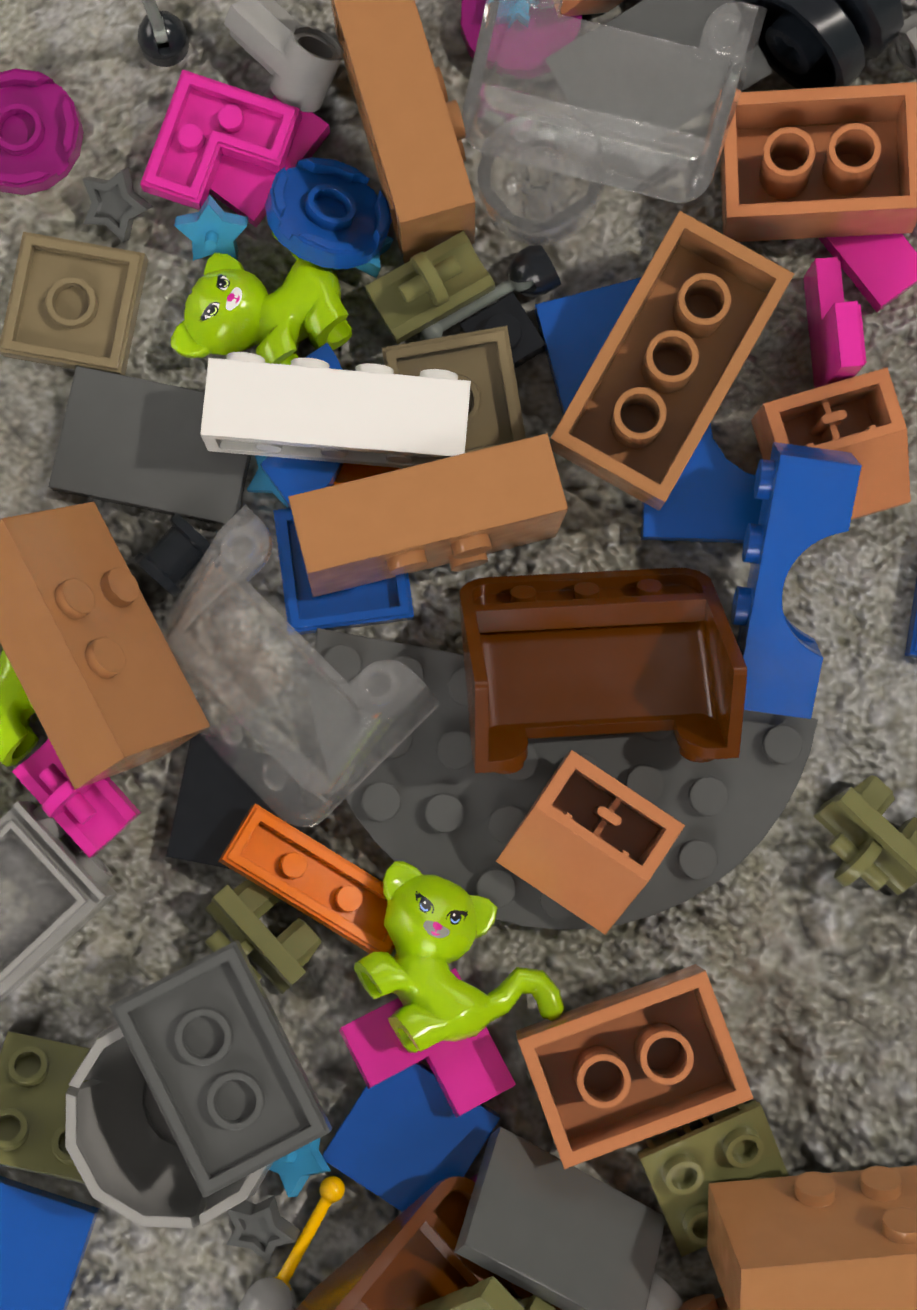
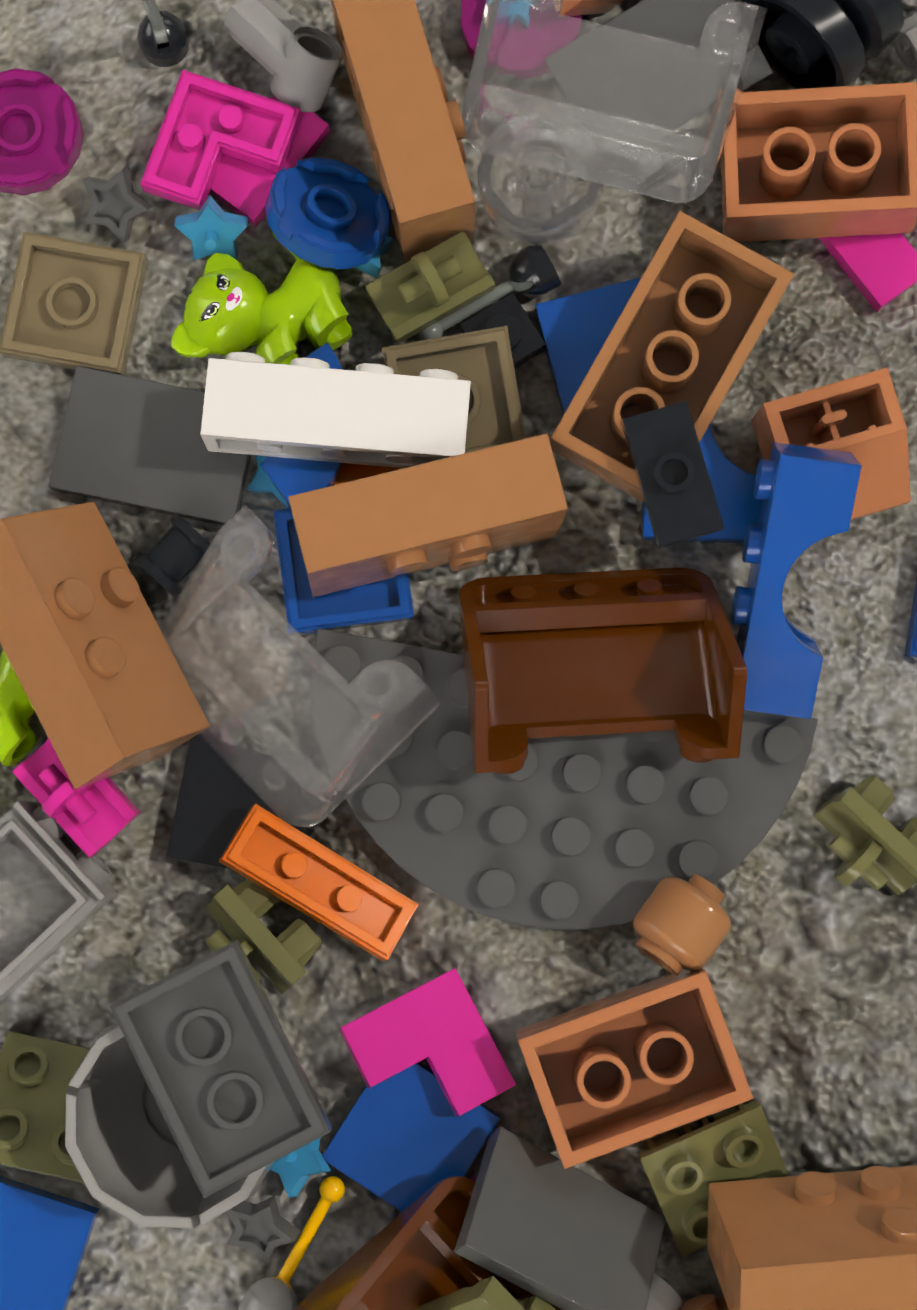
(430, 928): lime animal -> none
(590, 842): nougat slope -> none
(672, 474): none -> black plate
(682, 923): none -> medium nougat head
(833, 324): dark pink tile -> none

